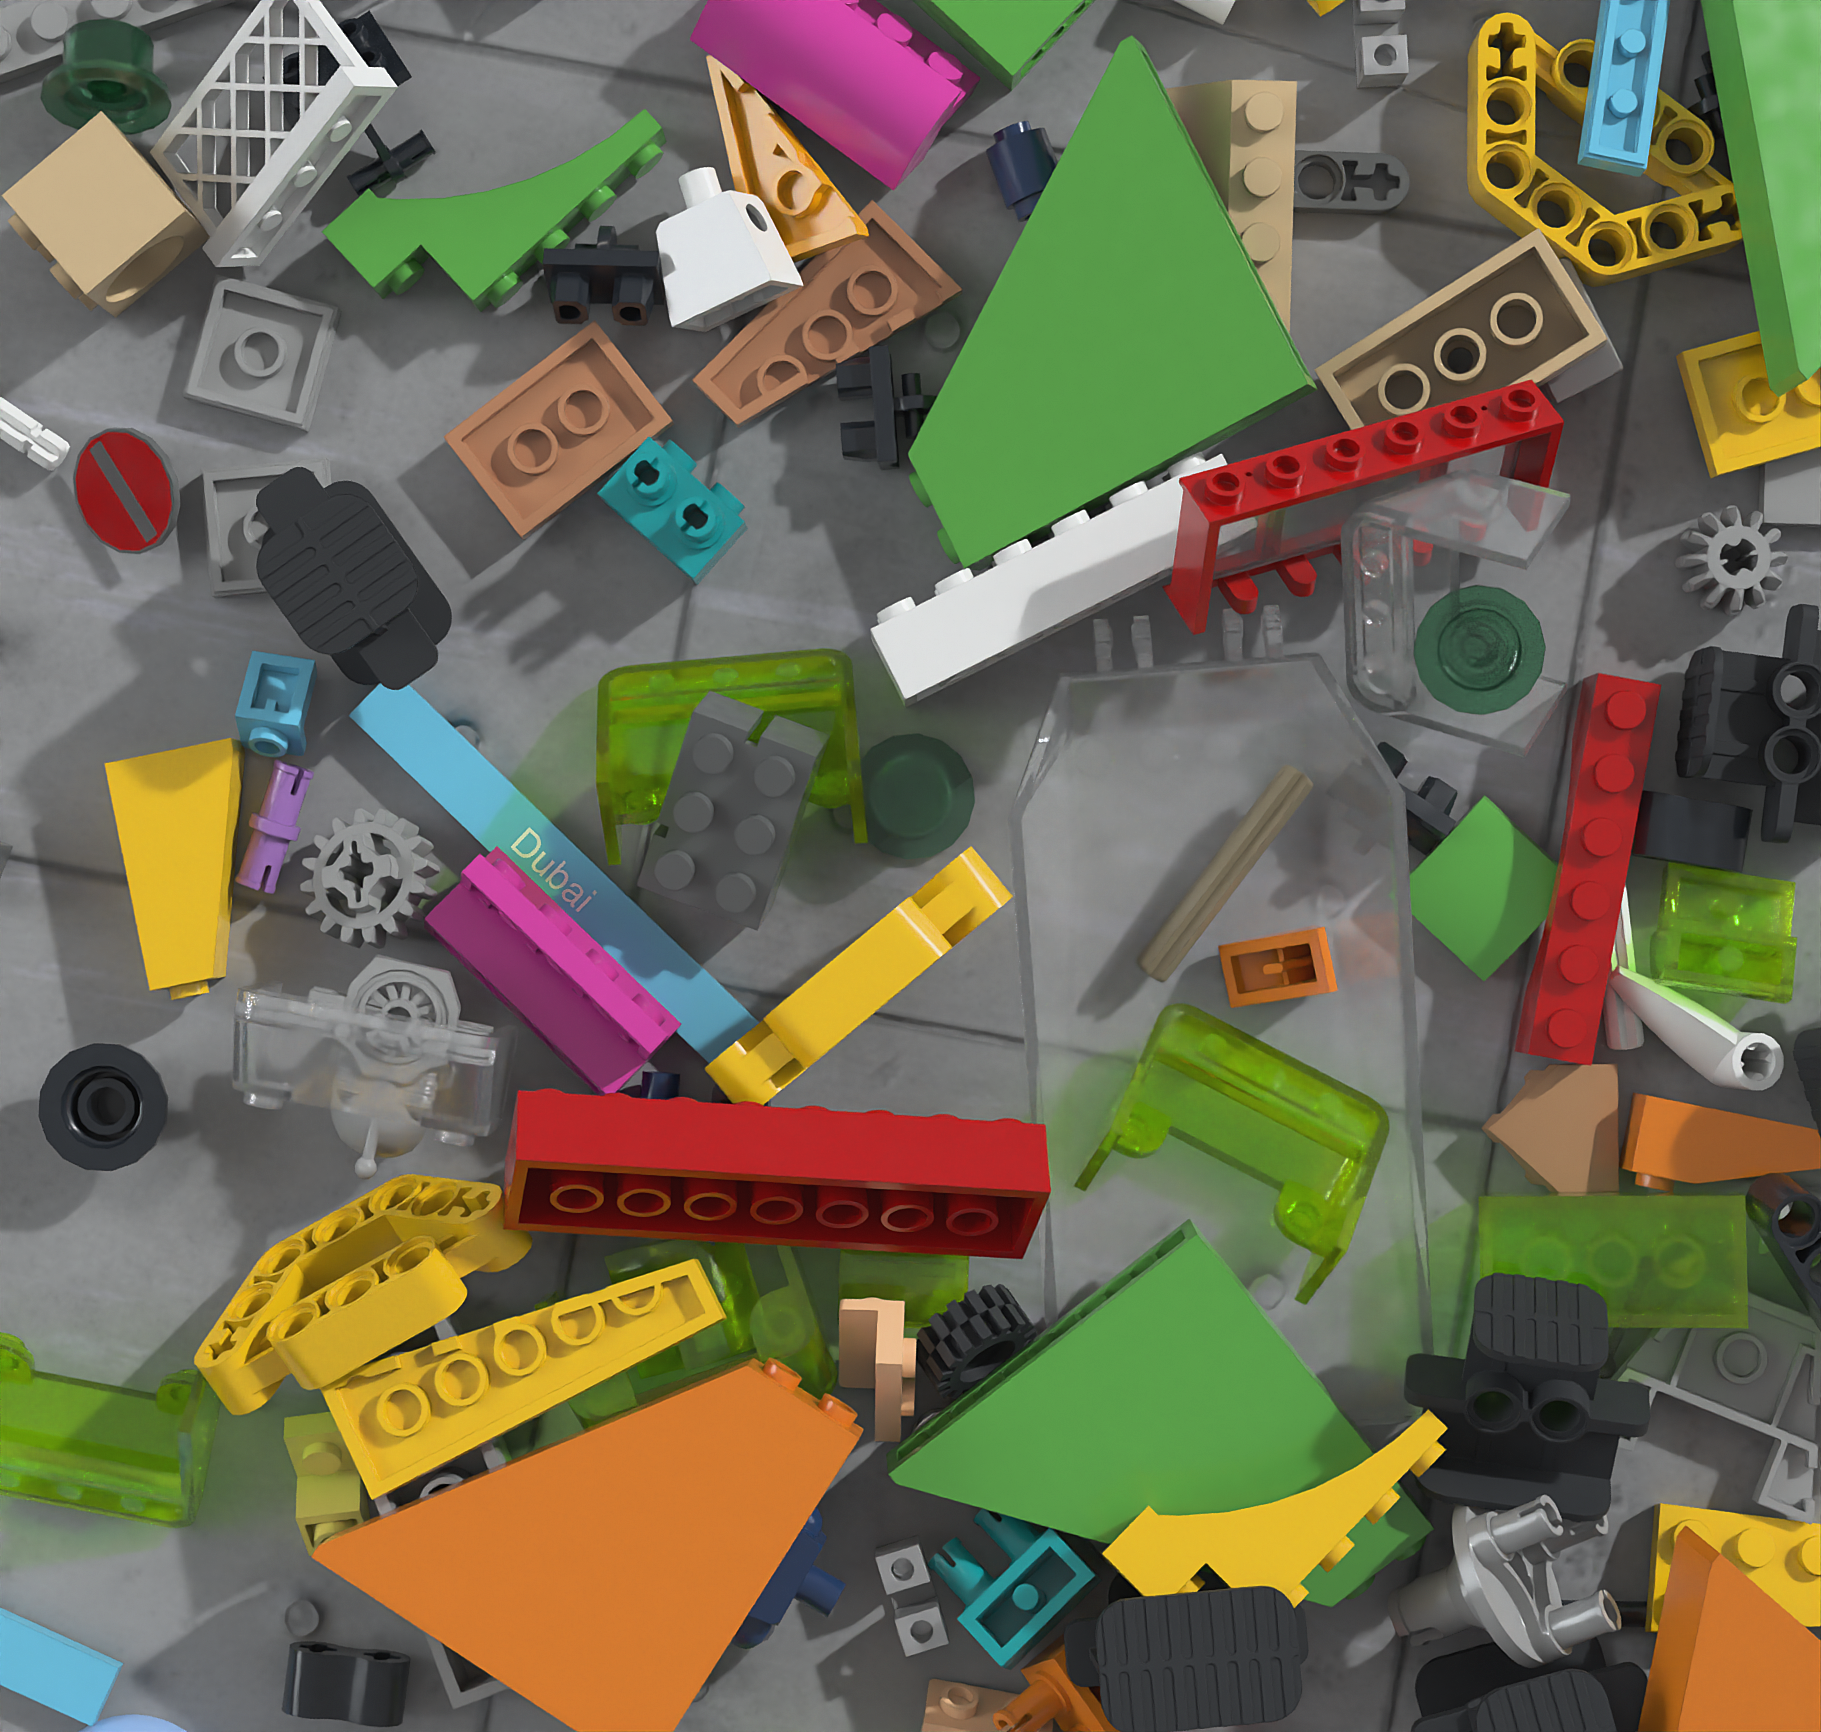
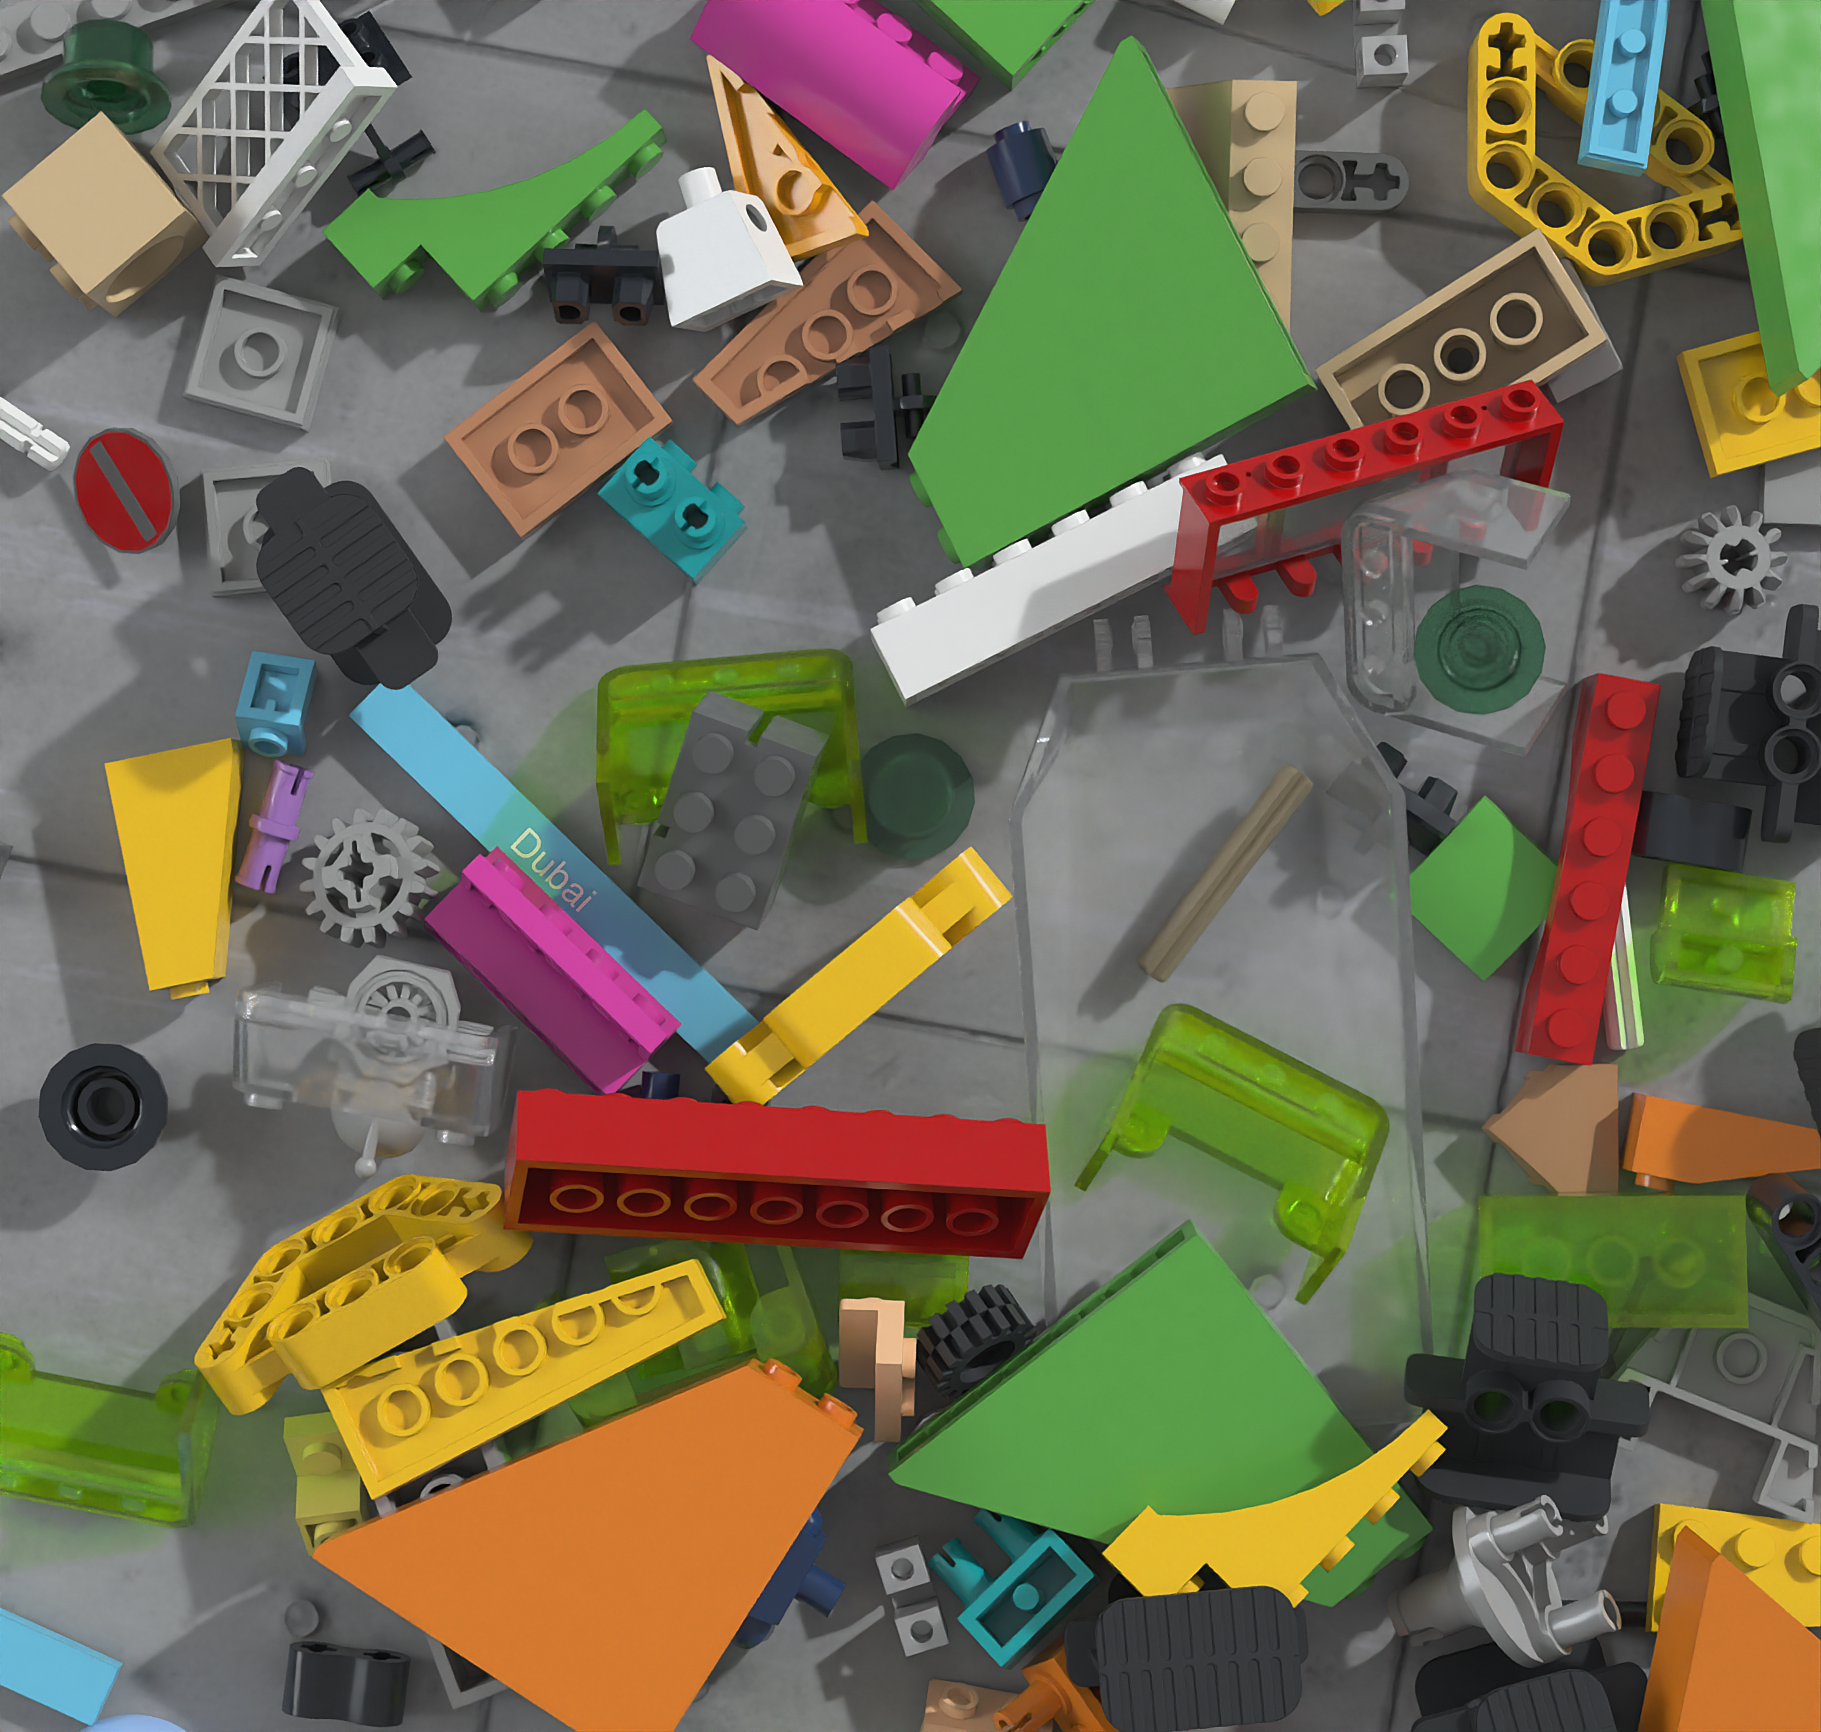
(1278, 967): orange slope -> none
(1700, 1035): white piece -> none

